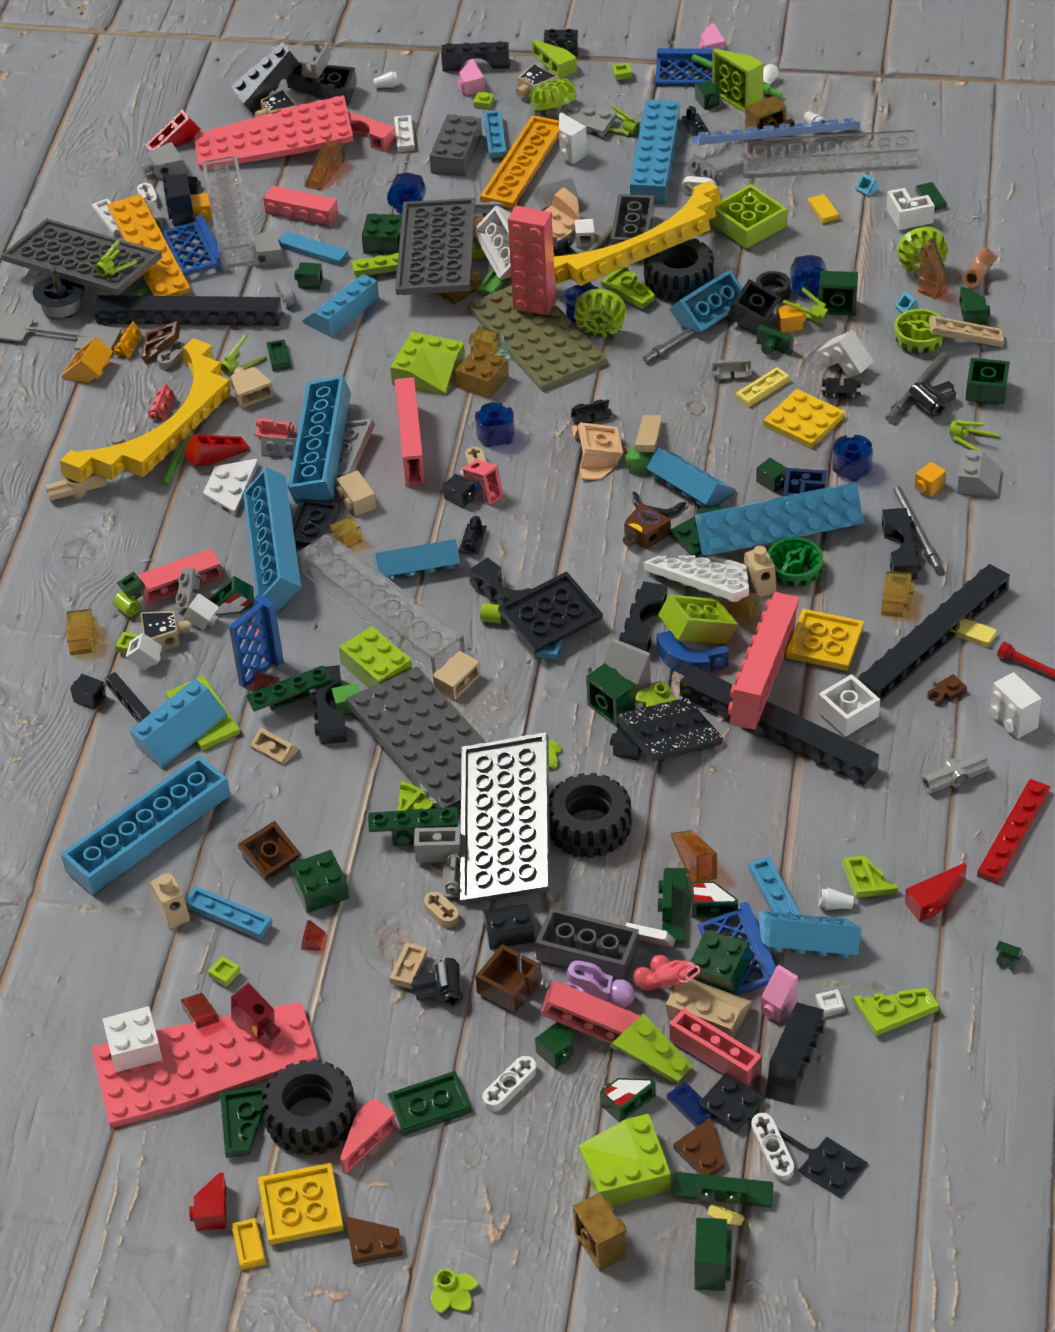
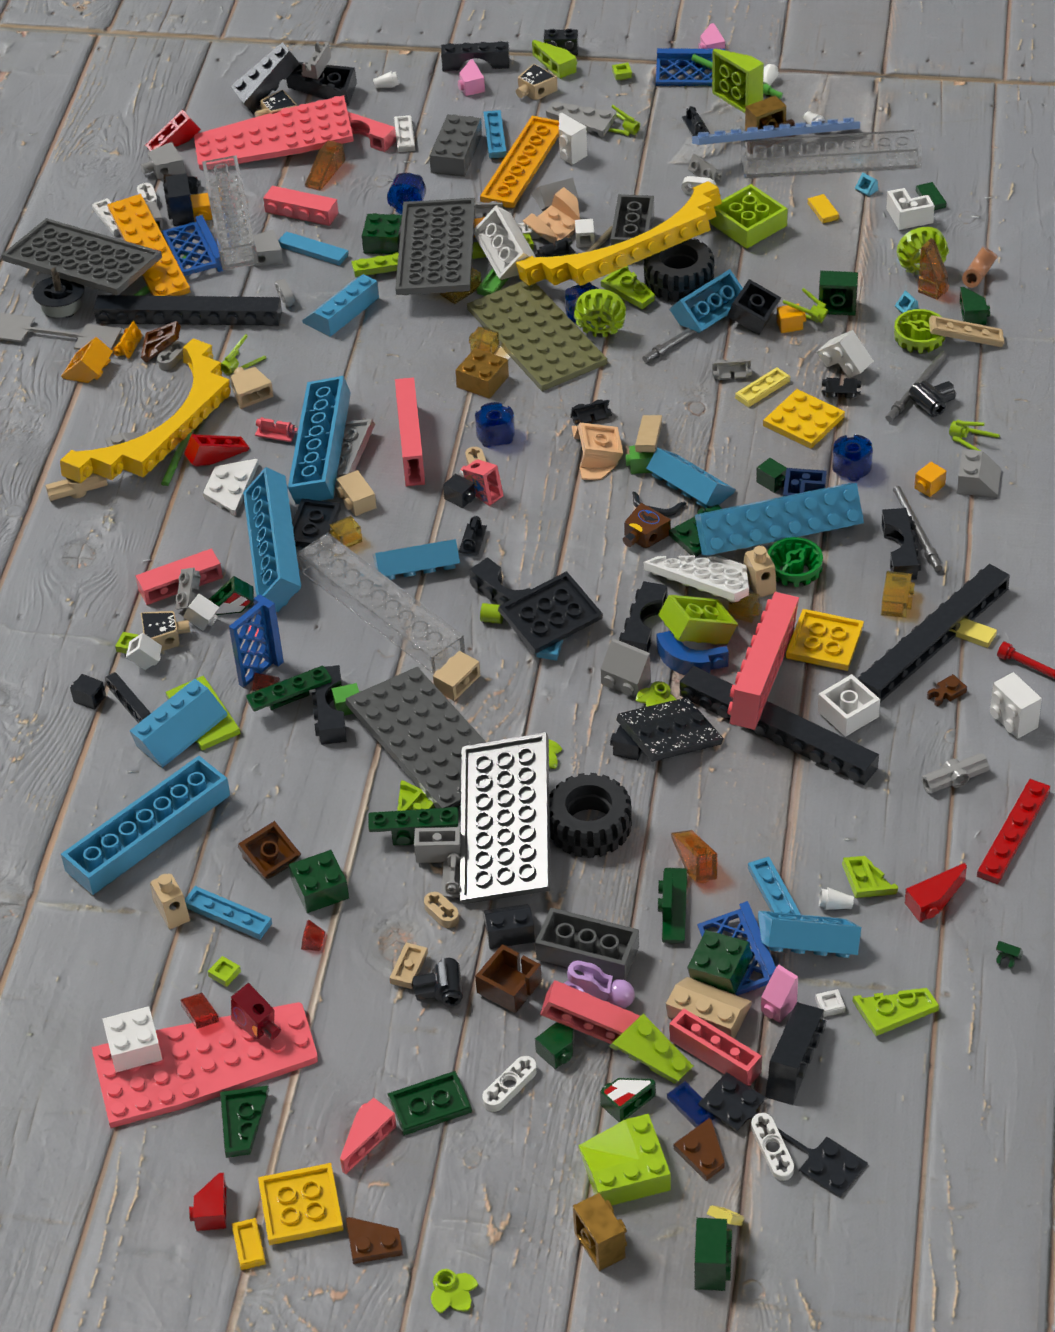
(81, 631): clear yellow brick -> none
(106, 264): lime plant -> none
(128, 606): lime beam -> none
(131, 585): dark green tile -> none
(162, 403): coral hinge -> none
(273, 746): tan slope -> none
(278, 355): dark green tile -> none
(278, 446): light grey hinge -> none
(302, 1082): black tyre -> none
(309, 275): dark green brick -> none
(373, 657): lime brick -> none
(429, 361): lime slope -> none
(483, 100): lime plate -> none
(503, 349): clear light blue hand -> none
(532, 260): coral brick -> none
(552, 94): lime gear -> none
(609, 693): dark green brick -> none
(653, 935): white tile -> none
(655, 149): dark azure brick -> none
(664, 973): coral piece -> none
(707, 94): dark green brick -> none
(711, 900): slope -> none
(722, 1189): dark green bracket -> none
(773, 340): dark green tile -> none
(778, 279): black tyre -> none
(806, 274): clear blue brick -> none
(987, 381): dark green brick -> none

